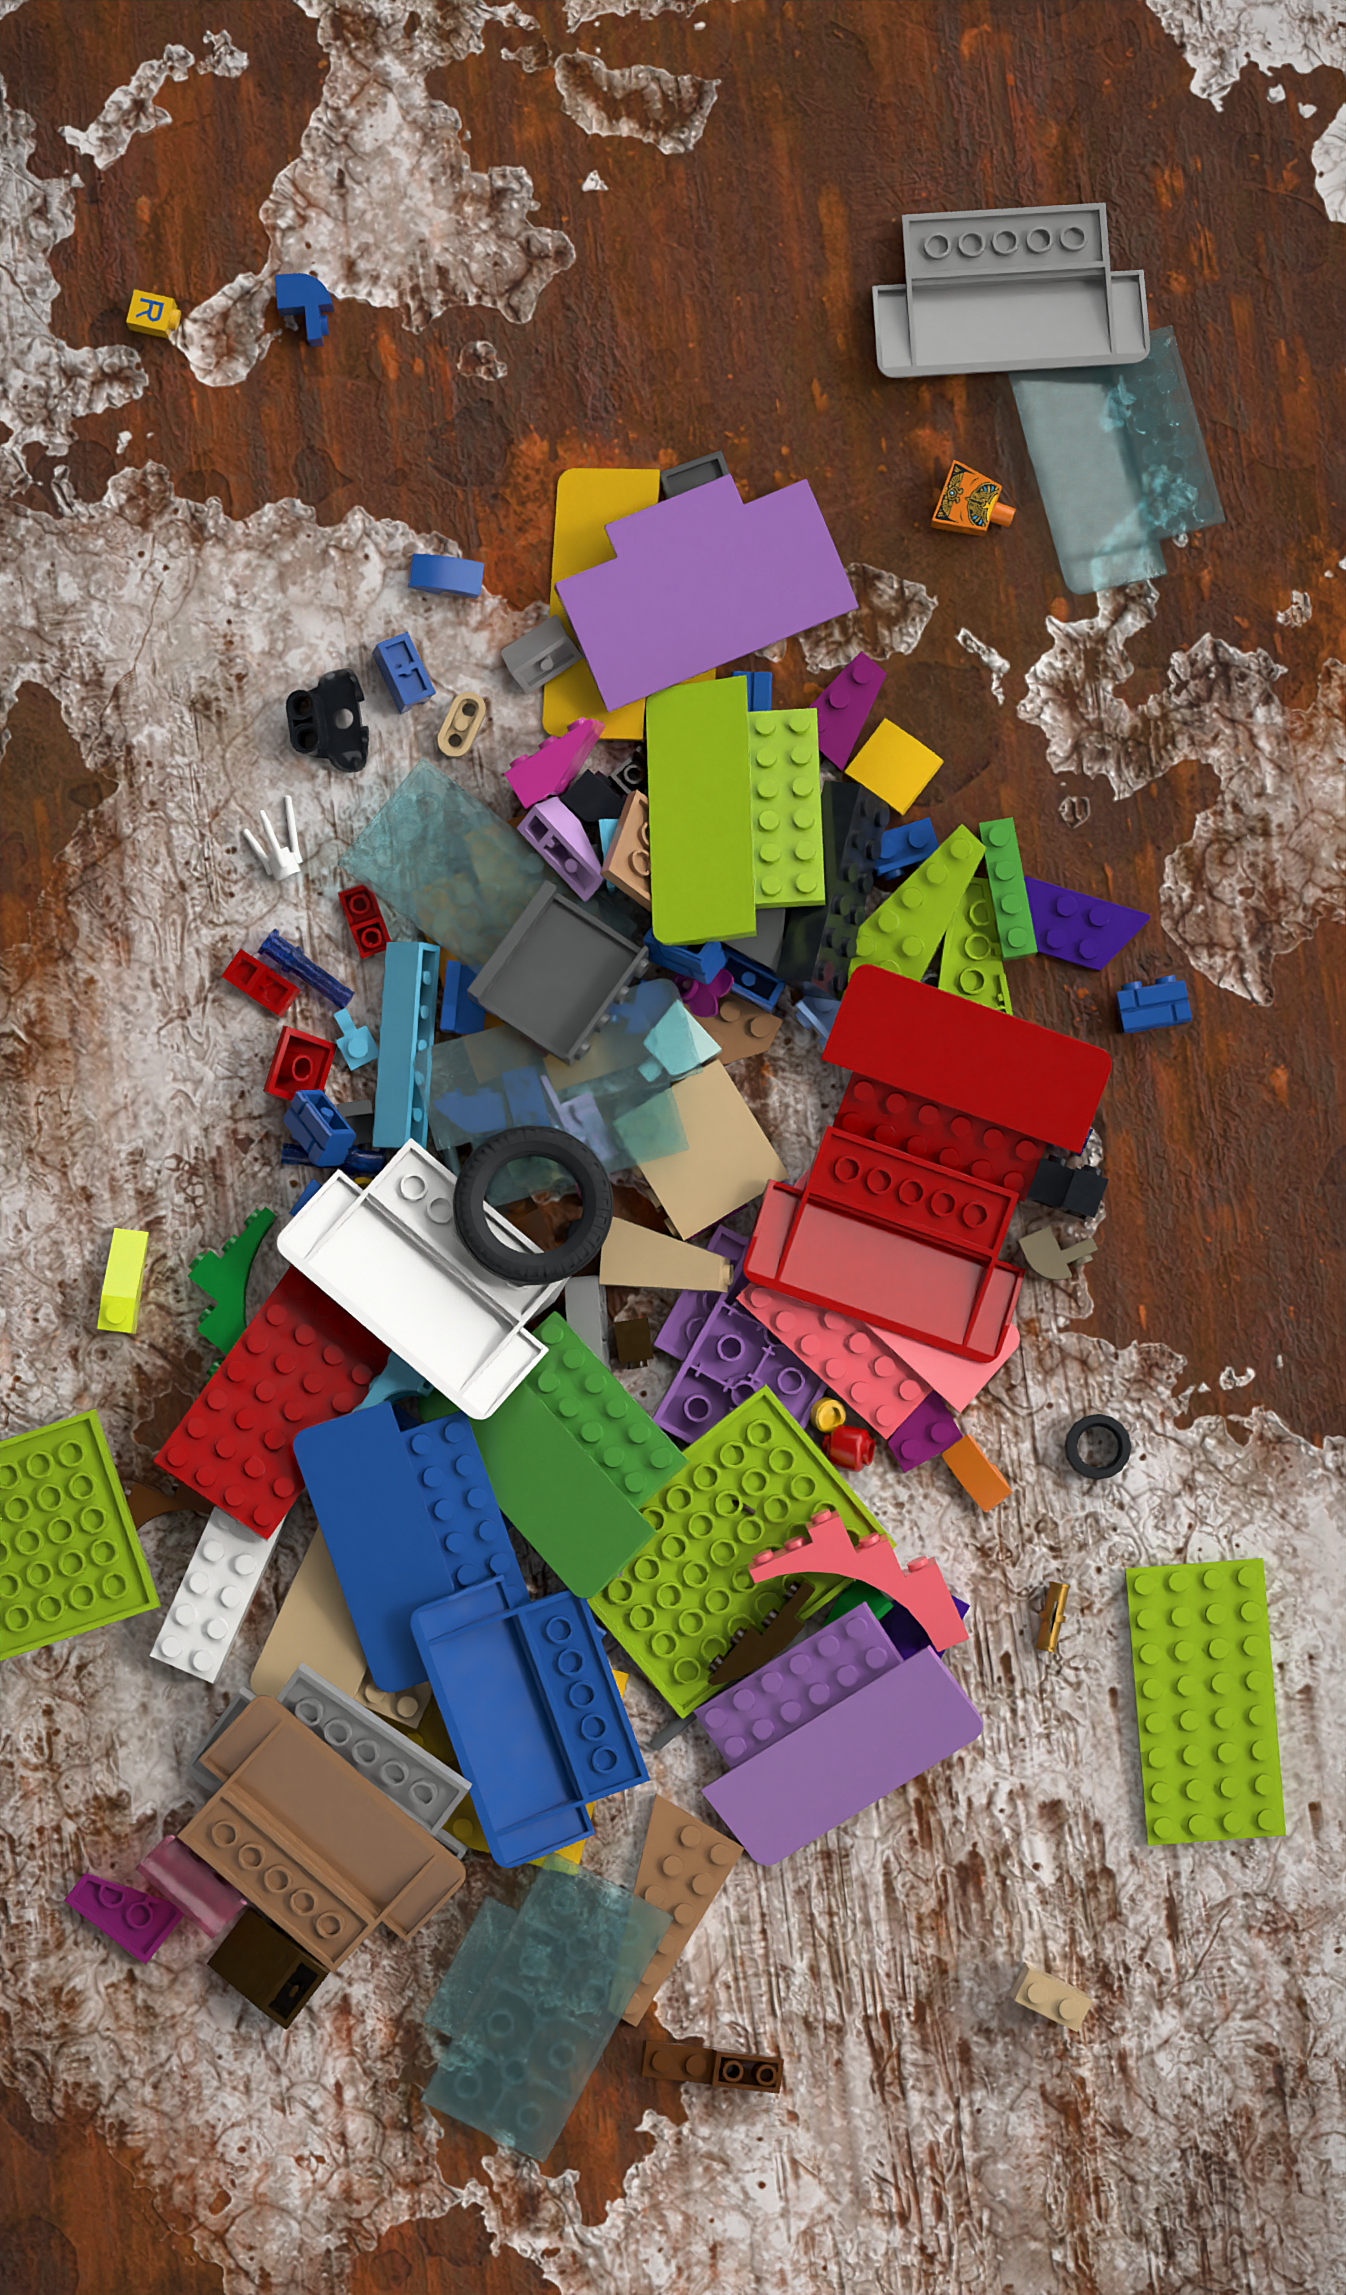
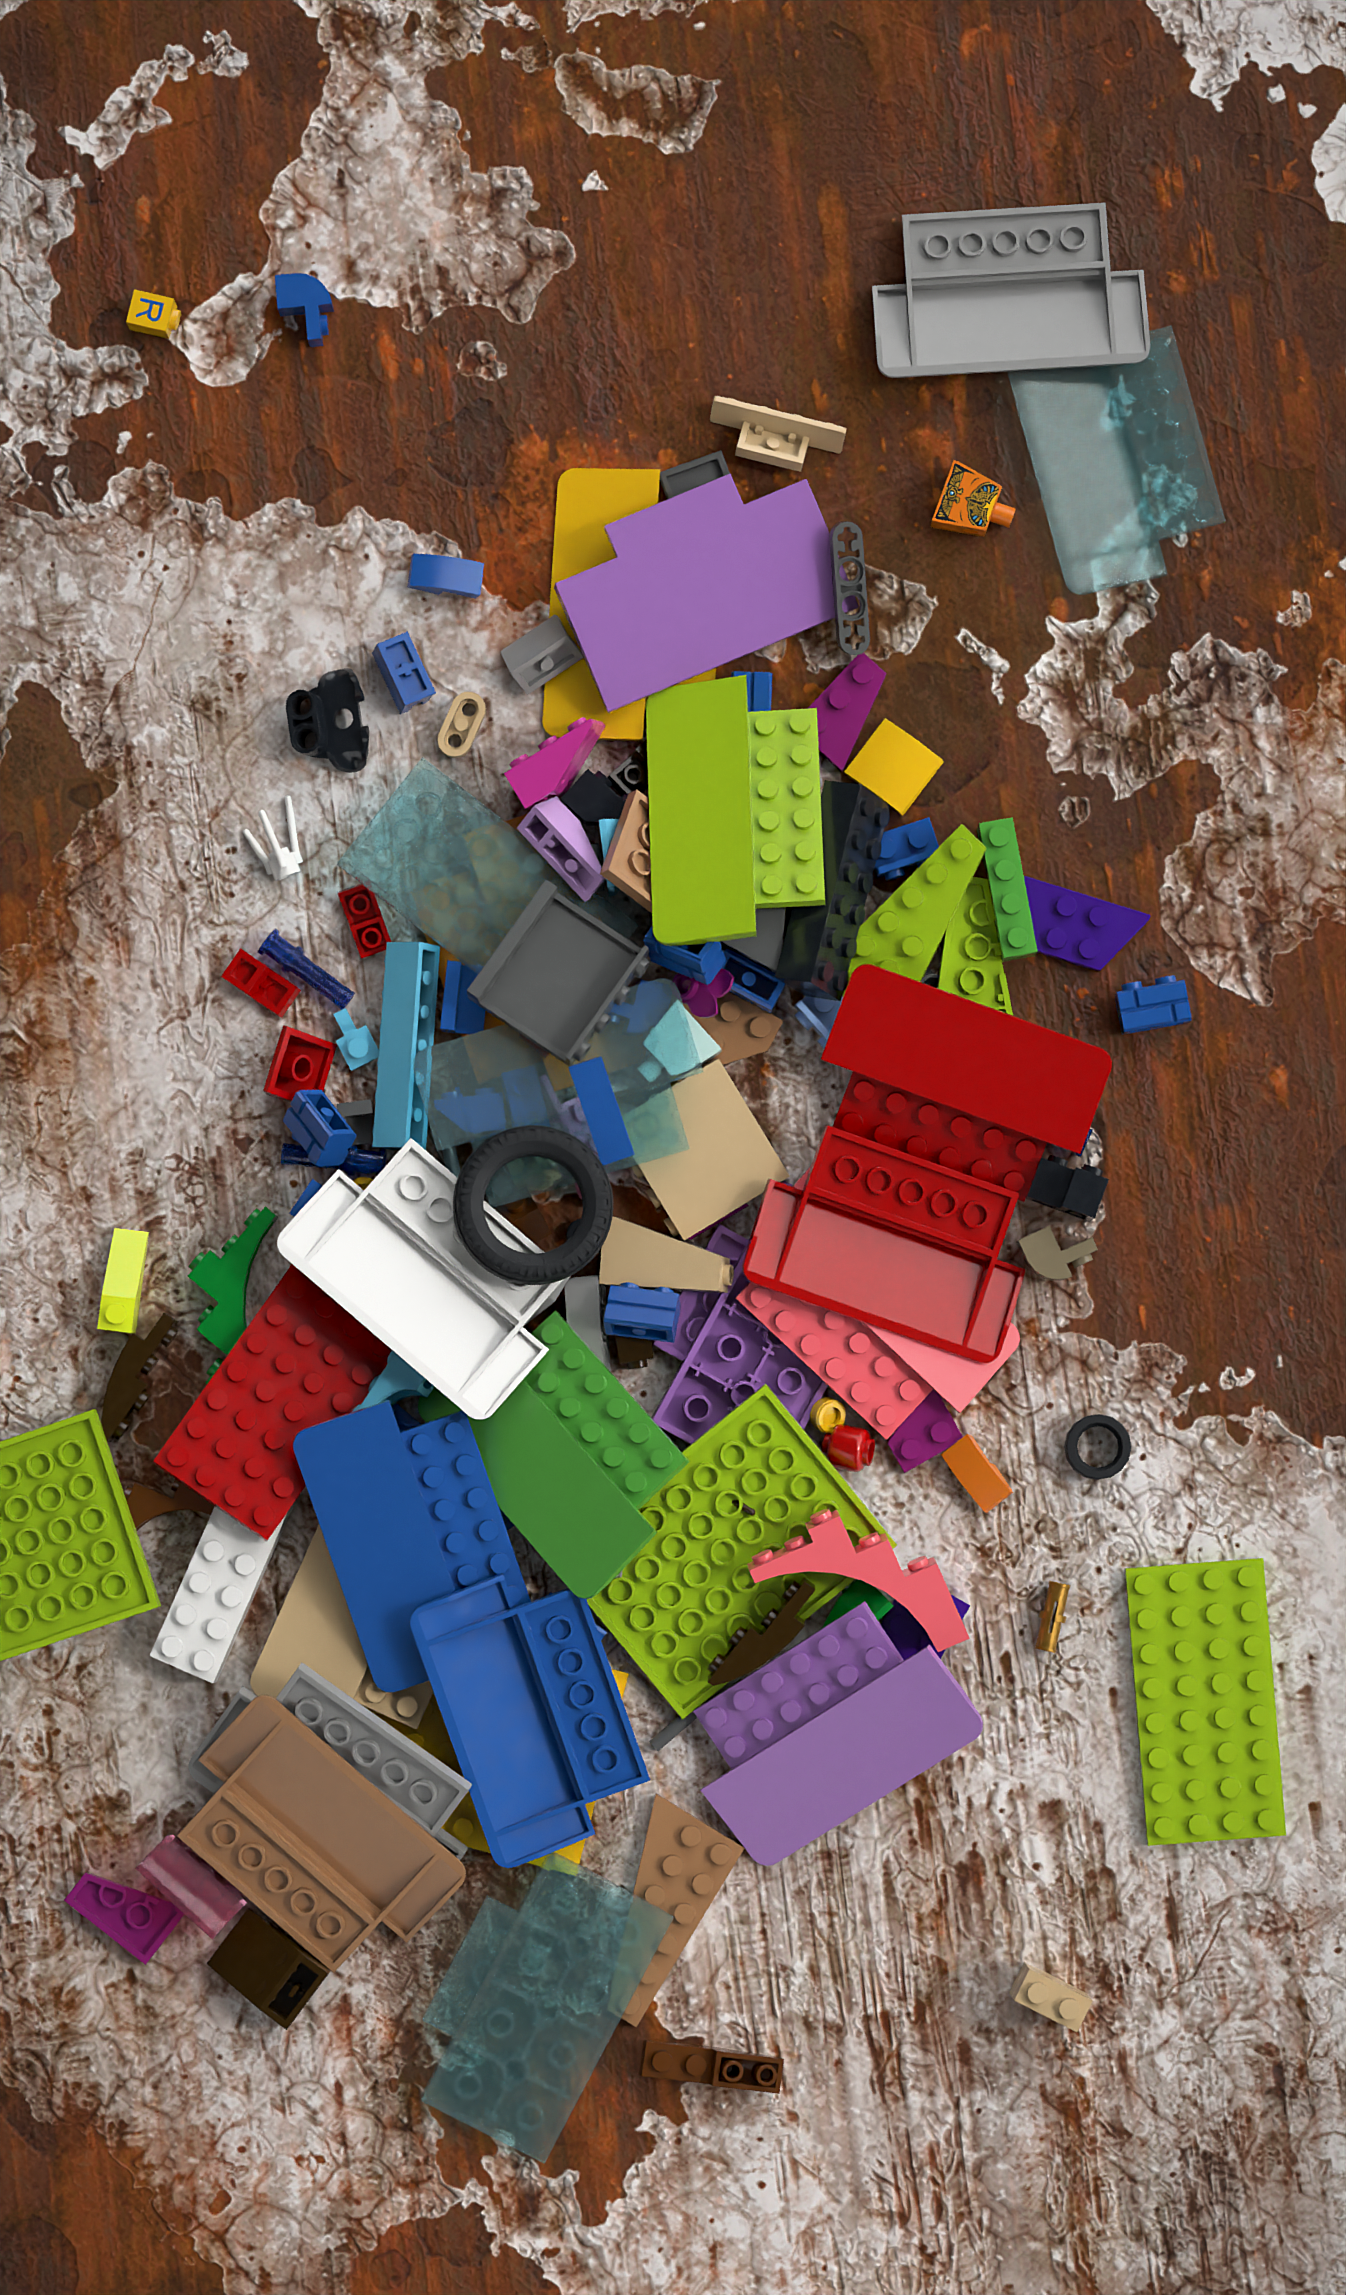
(125, 1388): none -> dark brown slope
(601, 1110): none -> blue tile
(642, 1312): none -> blue brick
(775, 435): none -> tan bracket
(854, 587): none -> dark grey beam

